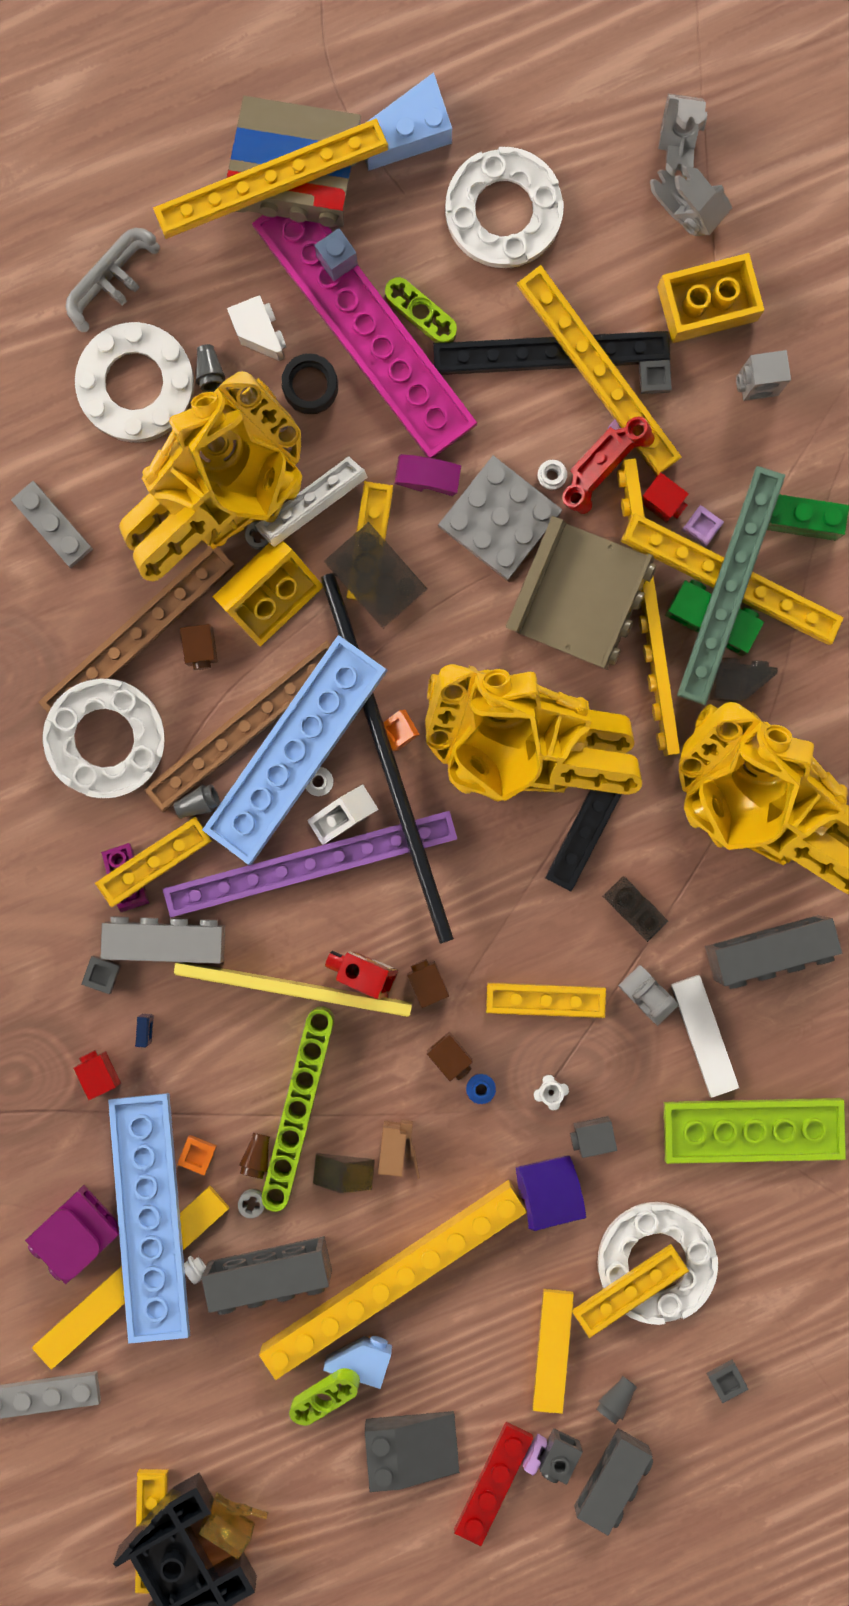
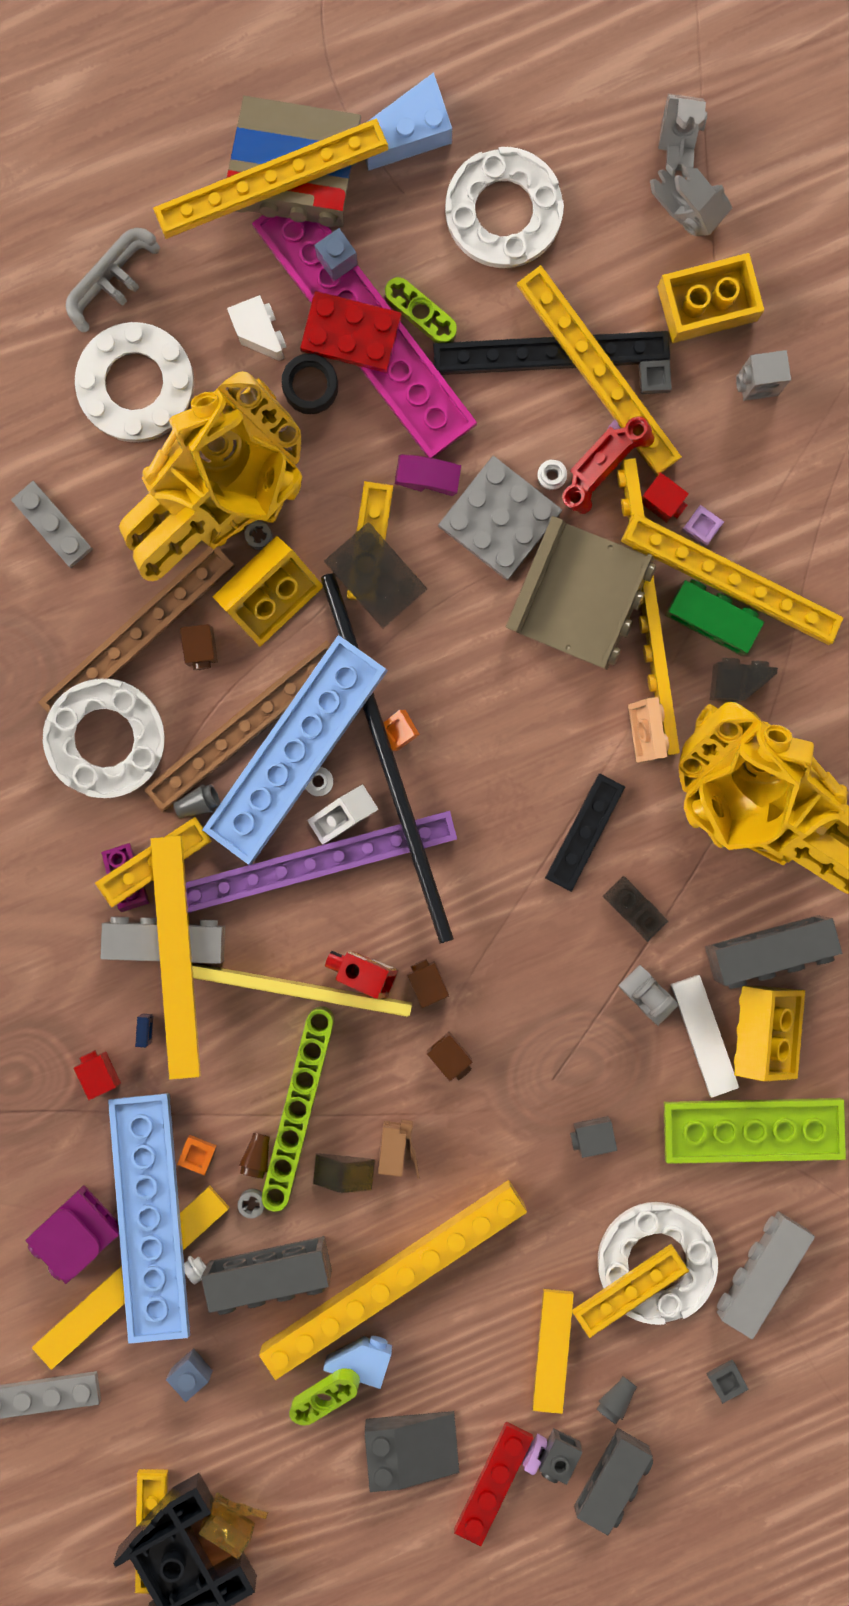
(101, 974): dark grey plate -> none
(175, 957): none -> yellow tile
(189, 1375): none -> sand blue brick
(209, 371): dark grey cone -> none
(313, 500): white tile -> none
(350, 331): none -> red plate
(478, 1079): blue plate -> none
(539, 747): yellow piece -> none
(546, 1000): yellow tile -> none
(550, 1193): dark purple slope -> none
(553, 1101): white plate -> none
(647, 730): none -> light nougat plate
(731, 585): sand green tile -> none
(764, 1274): none -> light grey brick
(769, 1033): none -> yellow slope
(809, 517): green brick -> none

